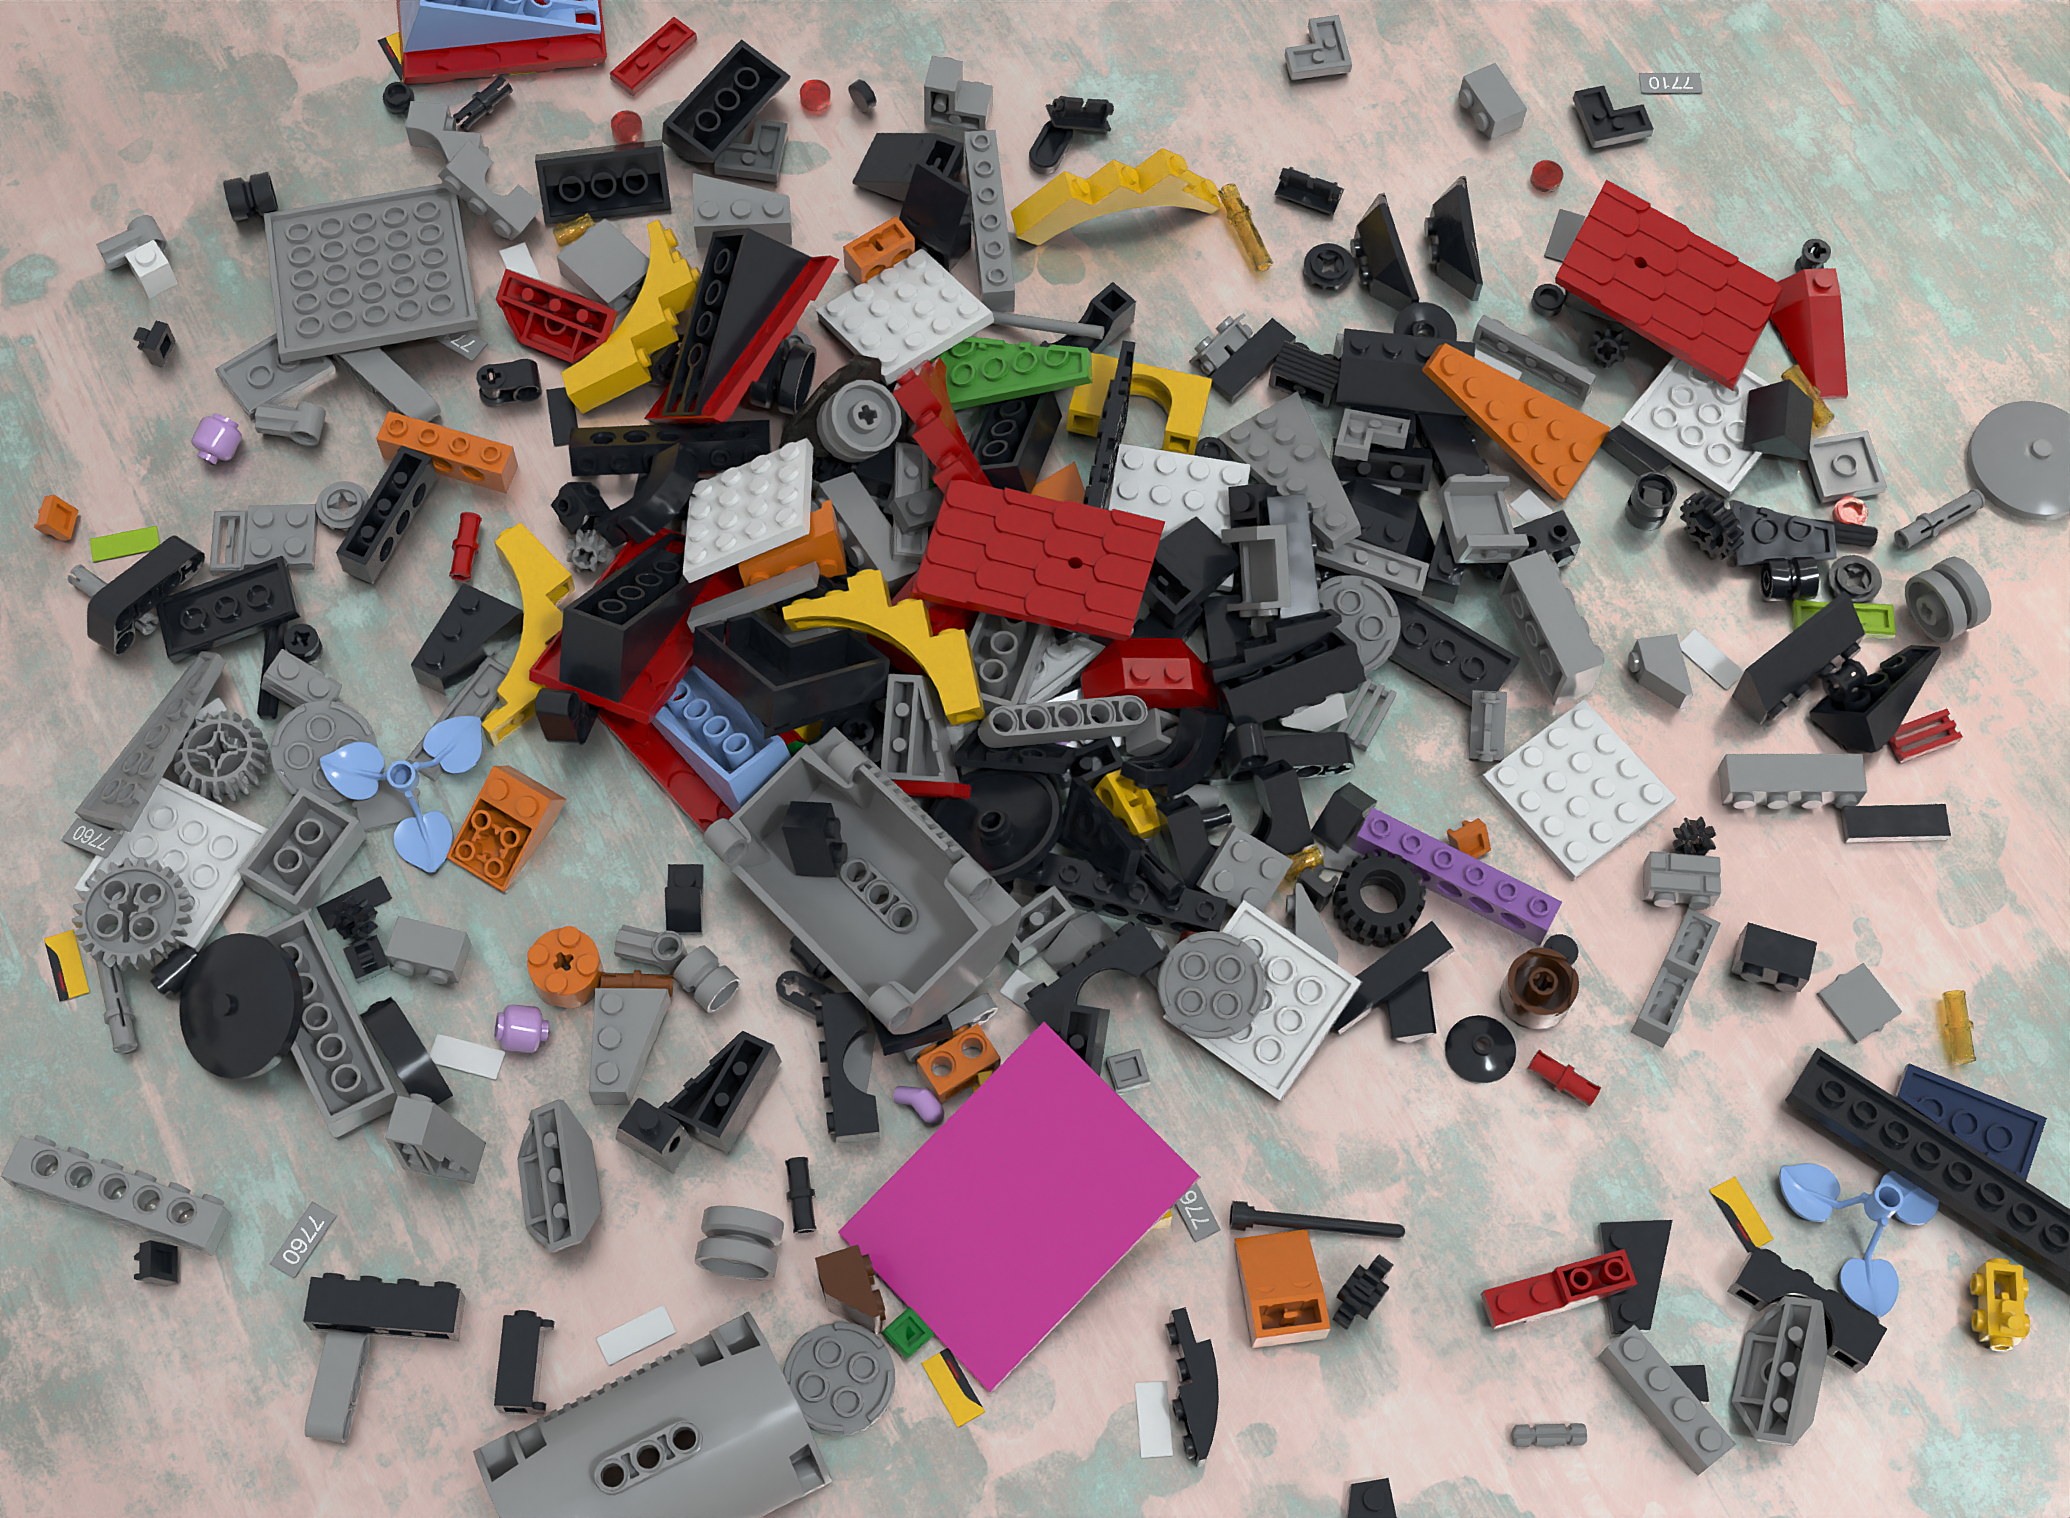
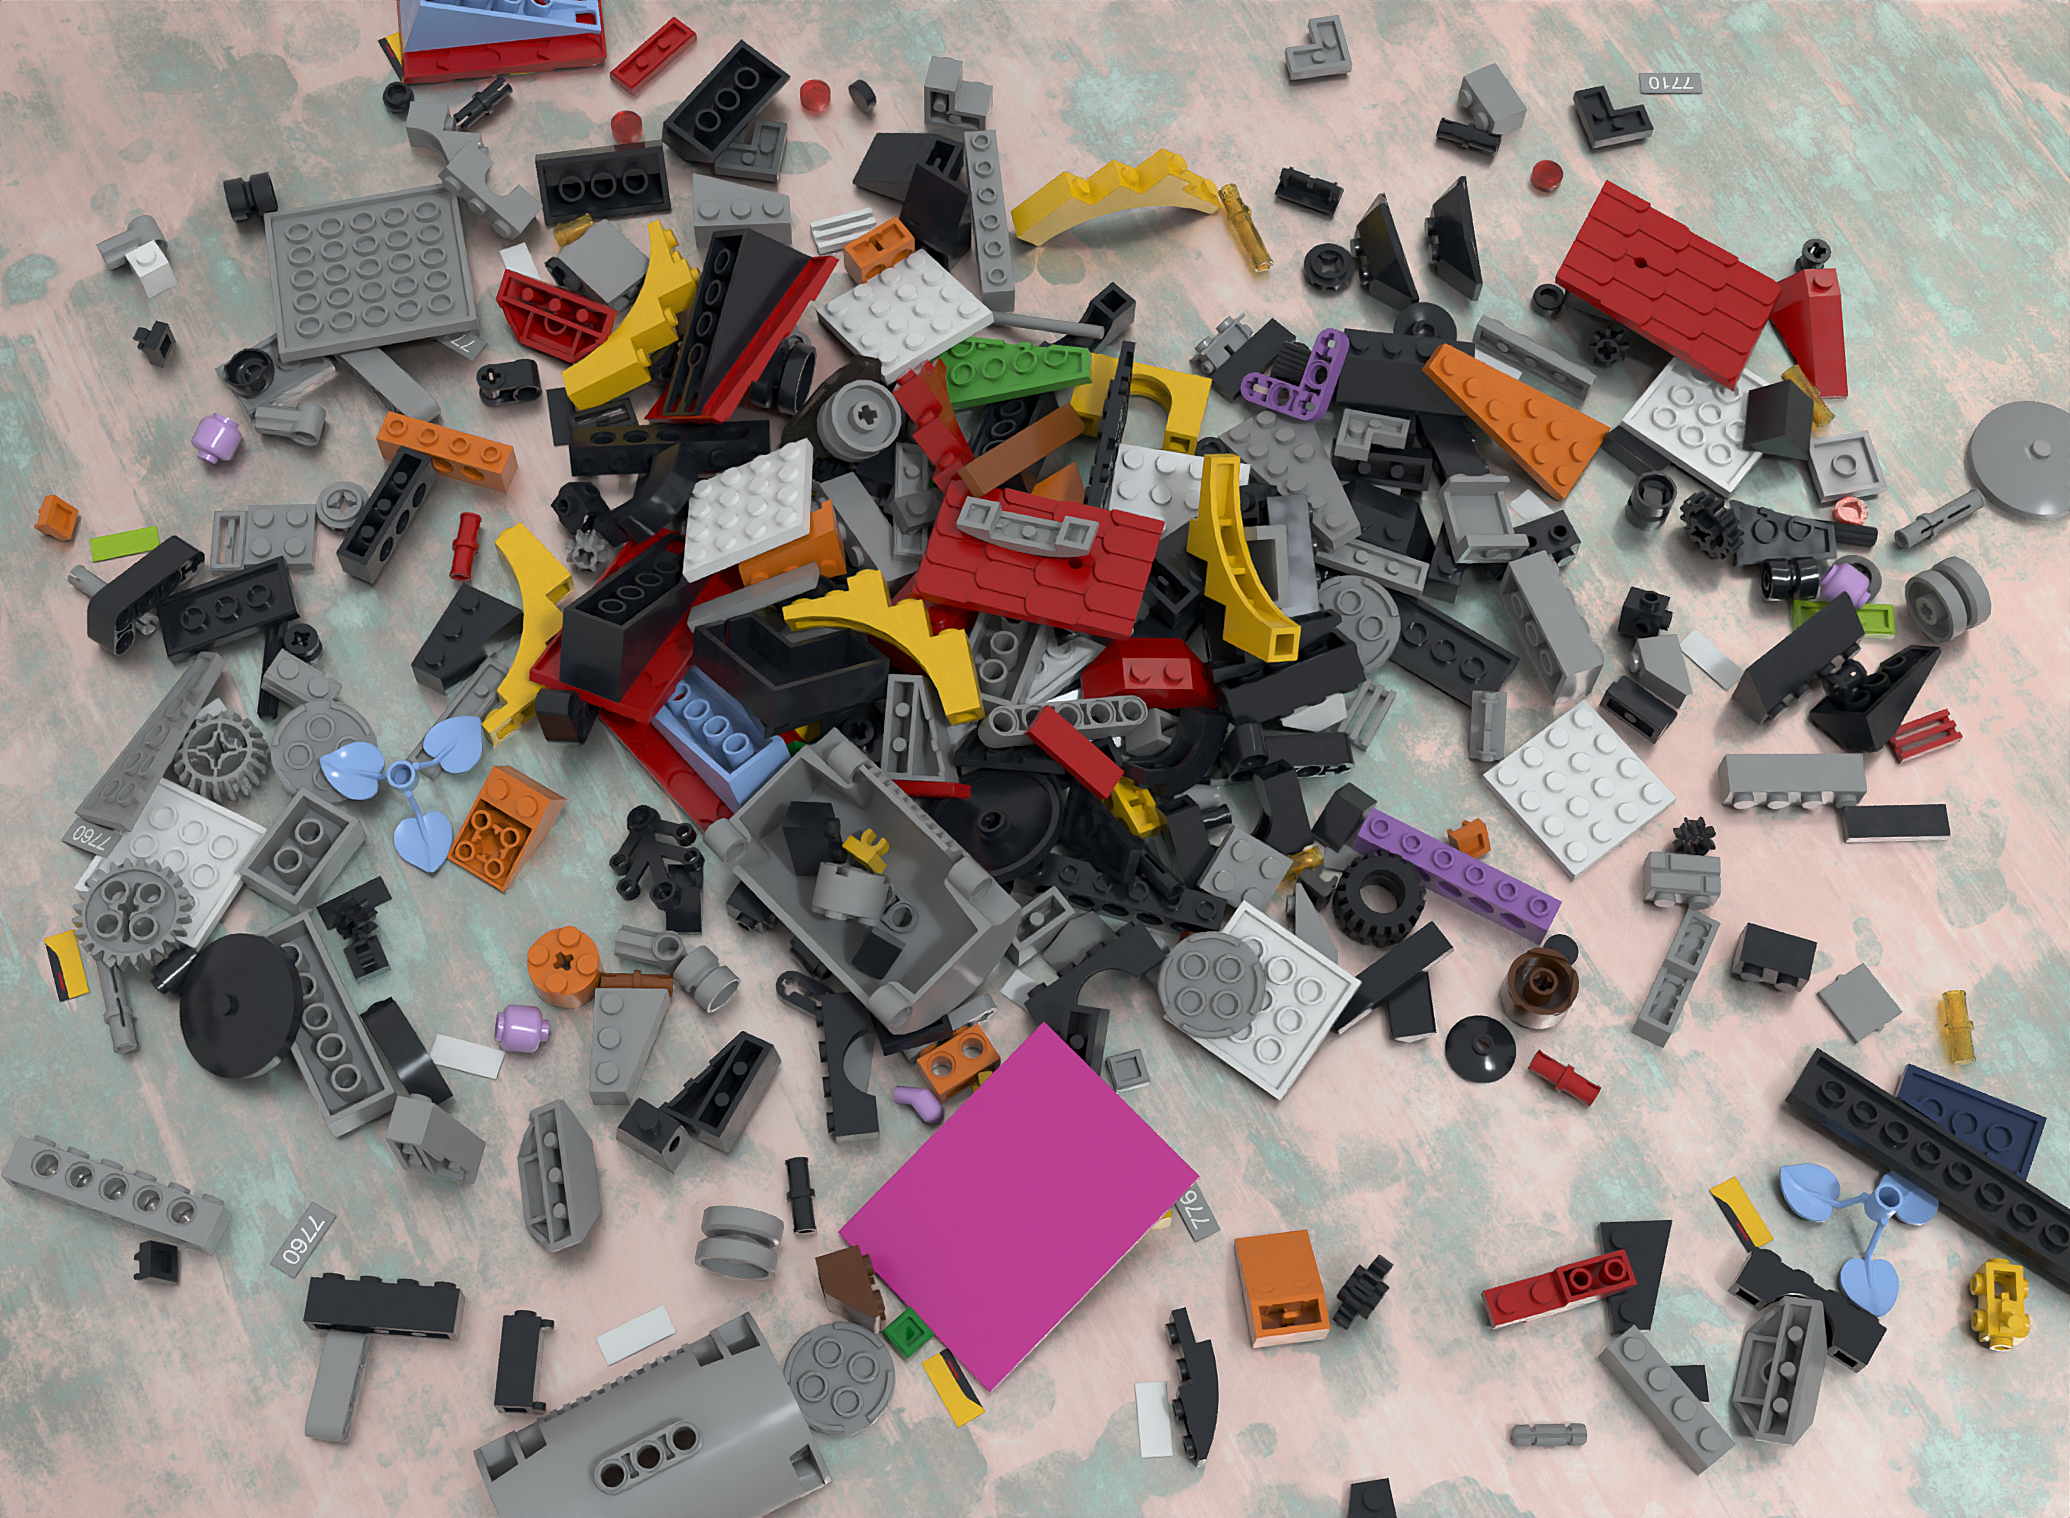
(250, 372): none -> black hair
(384, 808): light grey piece -> none
(427, 950): light grey brick -> none
(562, 274): none -> black tile
(624, 419): none -> black tile
(642, 825): none -> black plant
(749, 910): none -> black brick
(841, 226): none -> white tile
(850, 893): none -> light grey brick
(865, 853): none -> yellow tile
(877, 952): none -> black slope
(1022, 450): none -> dark orange tile
(1026, 533): none -> light grey slope
(1050, 148): black tile -> none
(1069, 113): black hinge -> none
(1074, 752): none -> red tile
(1231, 579): none -> yellow arch
(1246, 1216): black piece -> none
(1301, 395): none -> medium lavender beam
(1469, 135): none -> black pin
(1563, 234): light grey sticker -> none
(1638, 708): none -> black panel
(1644, 613): none -> black brick
(1844, 578): none -> lavender head

